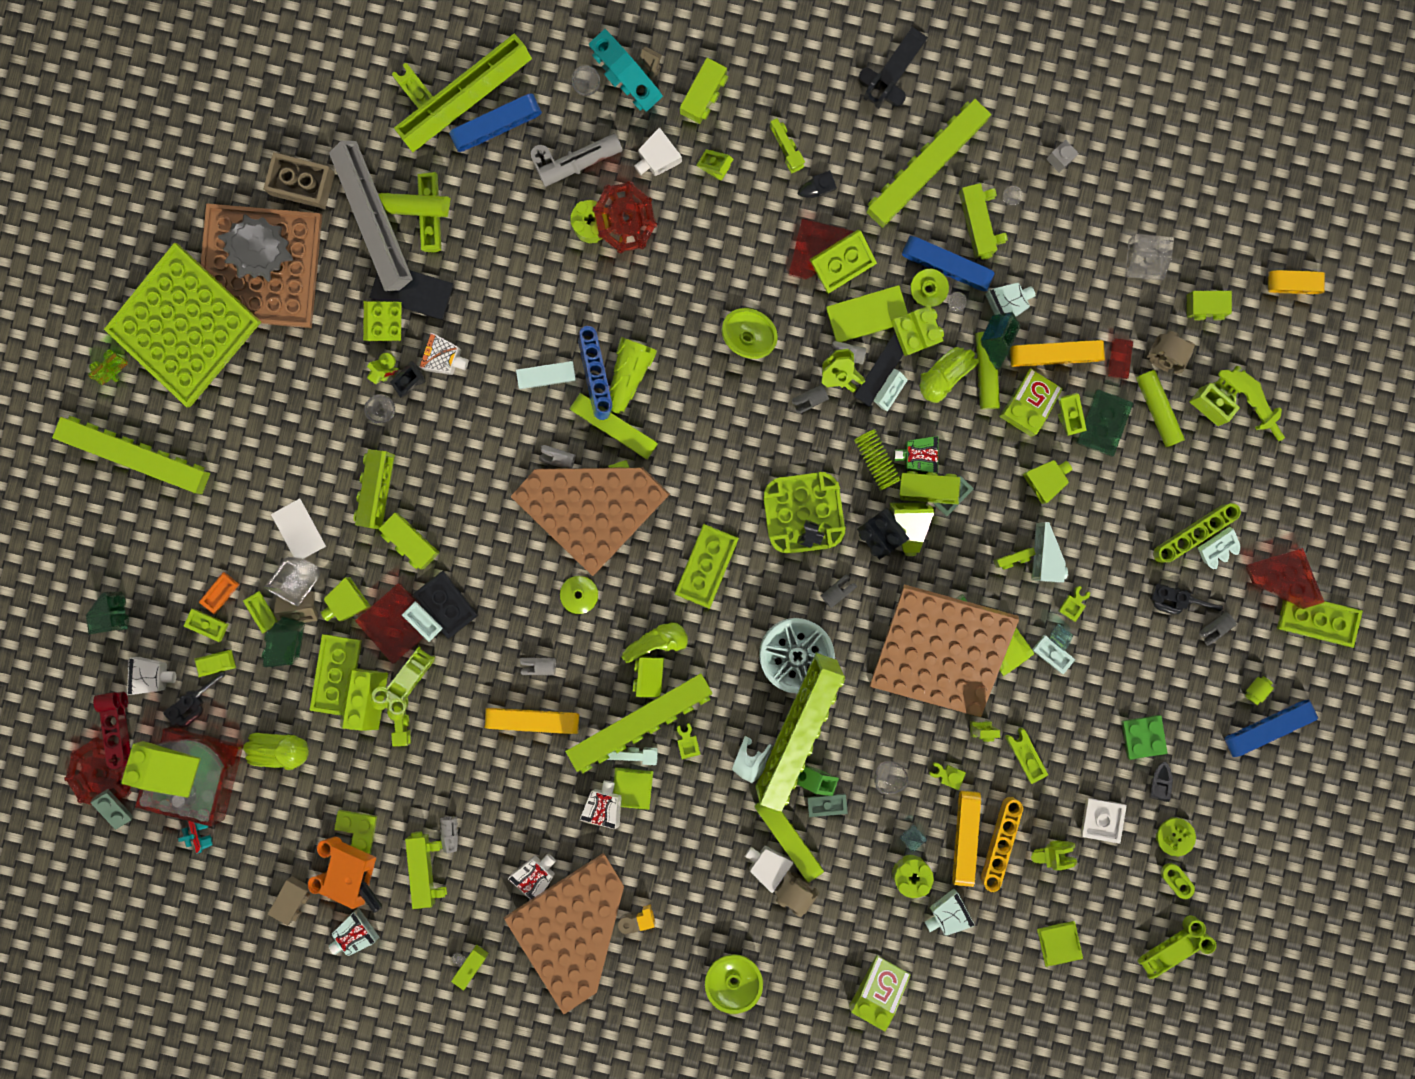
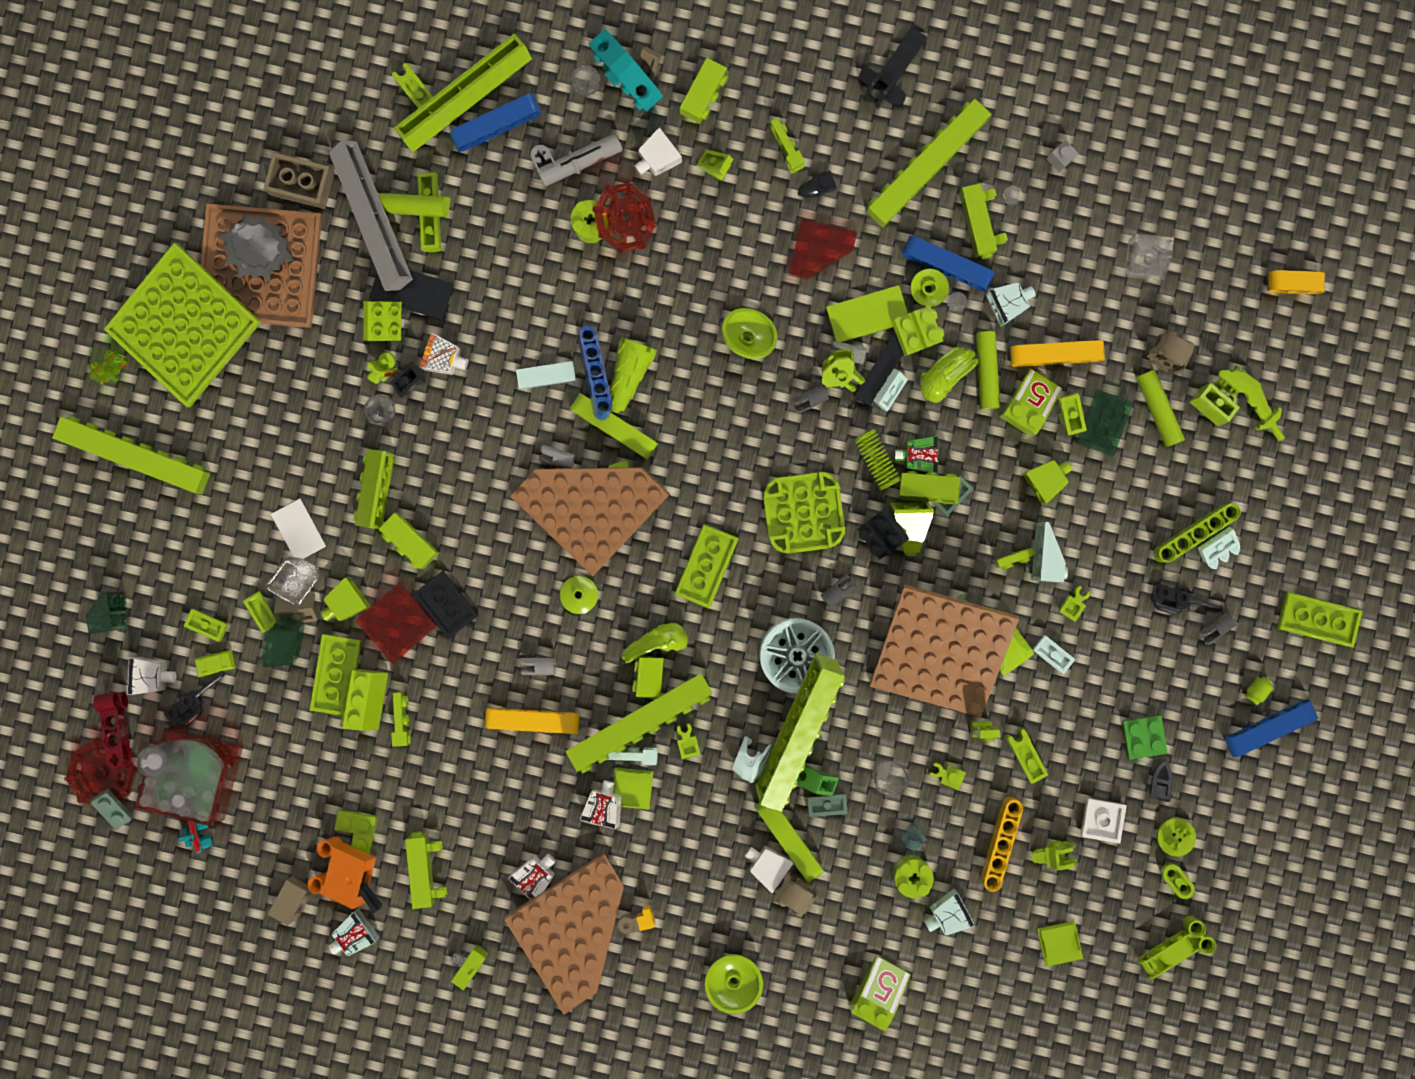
(160, 769): lime slope -> none
(219, 593): orange tile -> none
(276, 750): lime hair -> none
(403, 684): lime piece -> none
(422, 621): light aqua tile -> none
(449, 833): light grey hinge -> none
(810, 535): black piece -> none
(843, 261): lime plate -> none
(966, 838): yellow beam -> none
(999, 337): clear green slope -> none
(1061, 637): clear light blue tile -> none
(1120, 358): clear red tile -> none
(1209, 304): lime brick -> none
(1288, 578): clear red plate -> none

